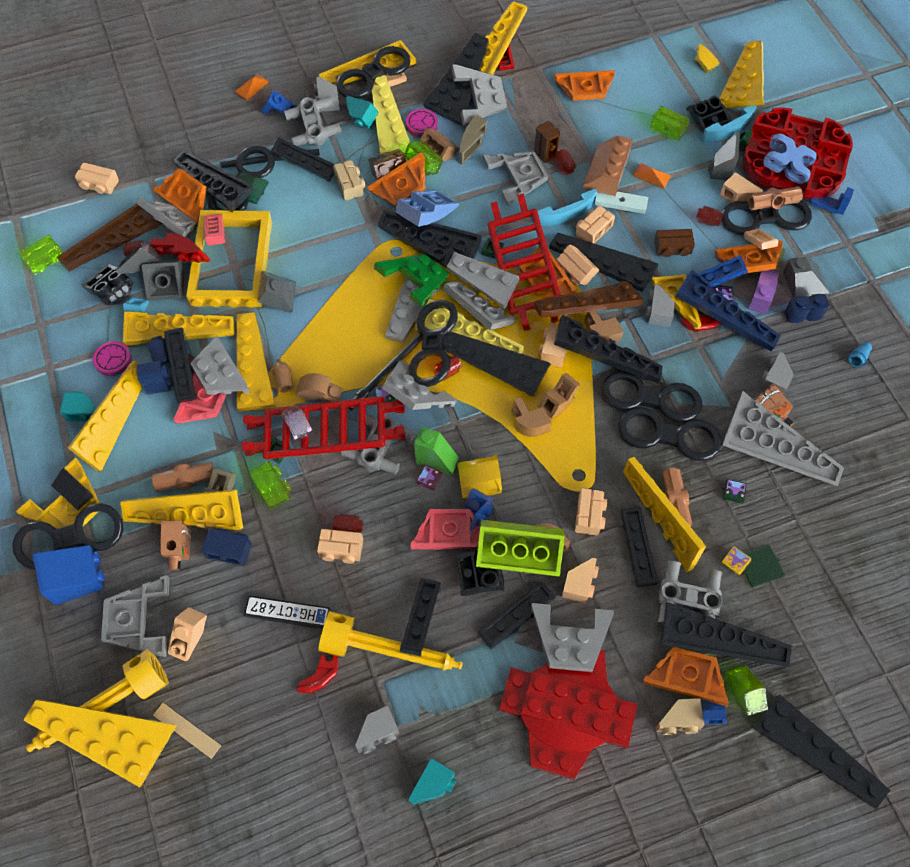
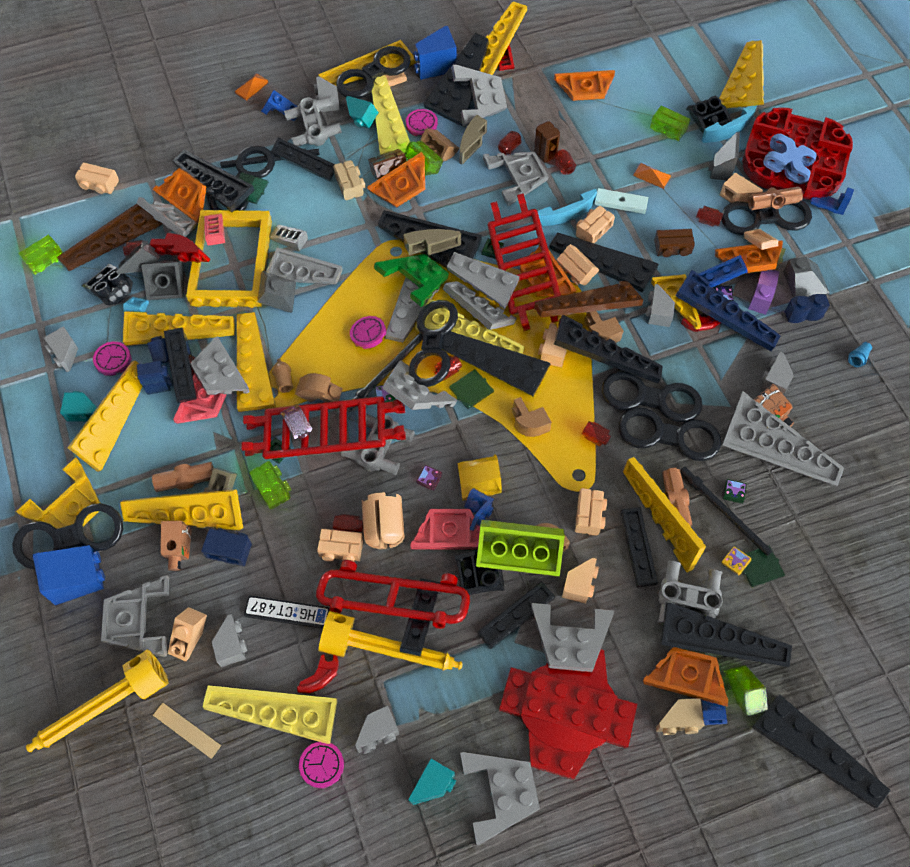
(63, 347): none -> light grey slope
(71, 489): black slope -> none
(110, 739): yellow wing -> none
(228, 644): none -> light grey slope
(290, 242): none -> light grey slope
(291, 713): none -> light yellow wing
(303, 268): none -> light grey wing
(321, 765): none -> dark pink tile
(368, 332): none -> dark pink tile
(383, 520): none -> light nougat cylinder
(425, 207): medium blue slope -> none
(431, 241): none -> dark tan slope
(434, 451): bright green slope -> none
(435, 54): none -> blue slope
(439, 618): none -> red bar
(471, 389): none -> clear green piece
(509, 142): none -> clear red brick
(511, 792): none -> light grey wing
(560, 397): medium nougat brick -> none
(596, 433): none -> clear red brick
(608, 165): nougat slope -> none
(697, 483): none -> black bar
(705, 58): yellow slope -> none
(745, 137): dark green tile -> none

